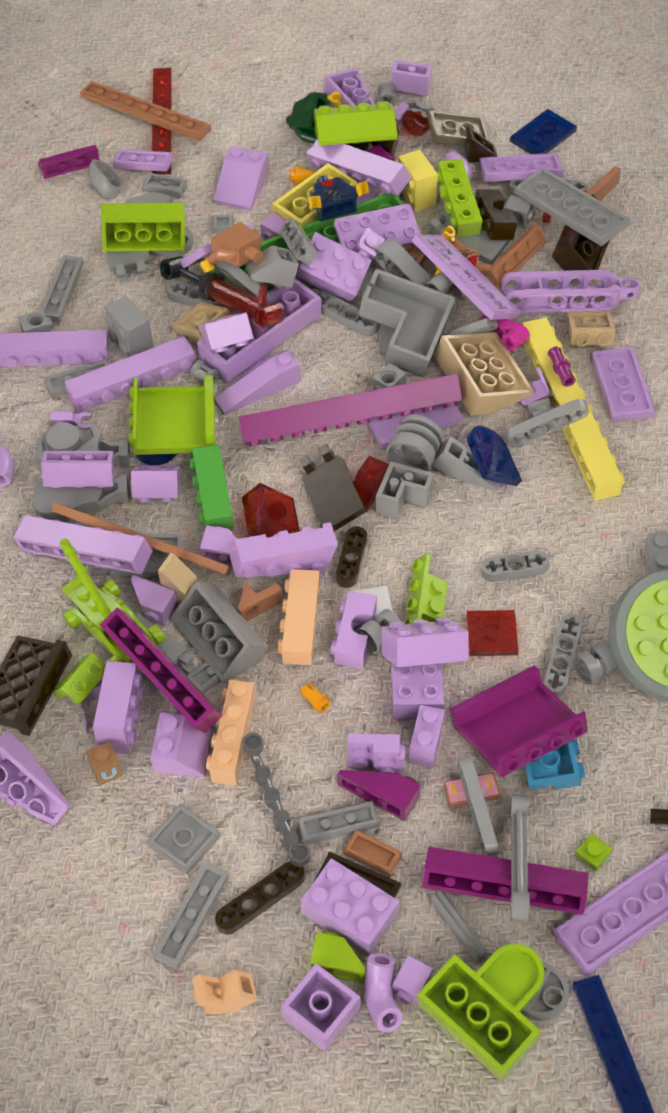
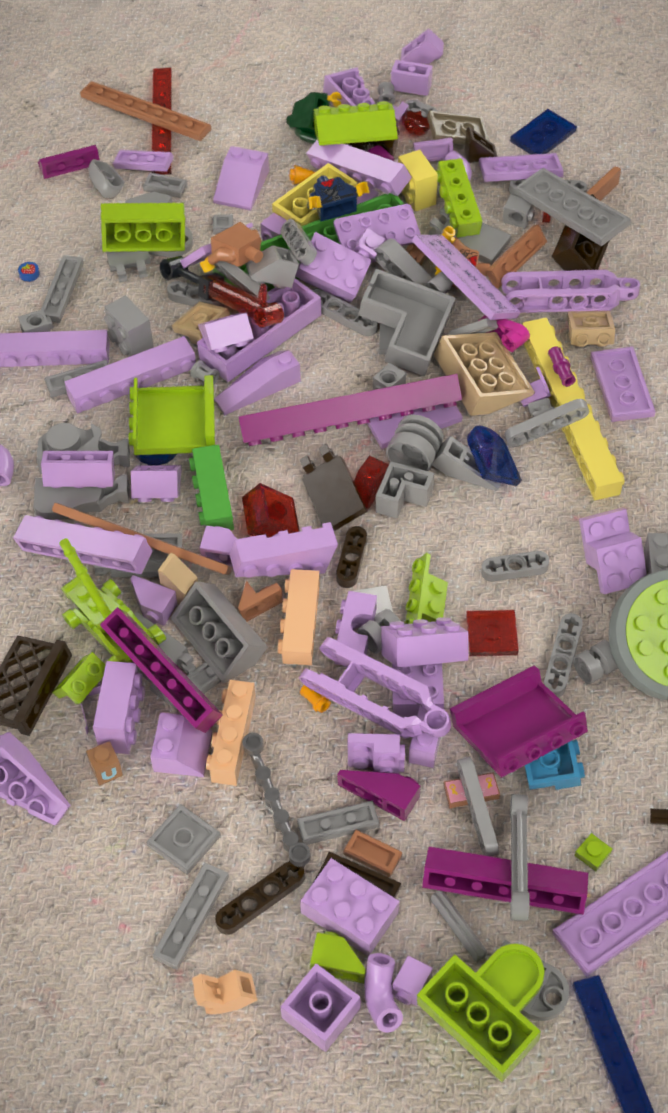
(28, 271): none -> blue tile
(70, 417): lavender plate -> none
(423, 49): none -> lavender slope
(431, 720): none -> lavender piece
(434, 149): none -> lavender tile
(496, 222): dark brown arch -> none
(612, 550): none -> lavender bracket

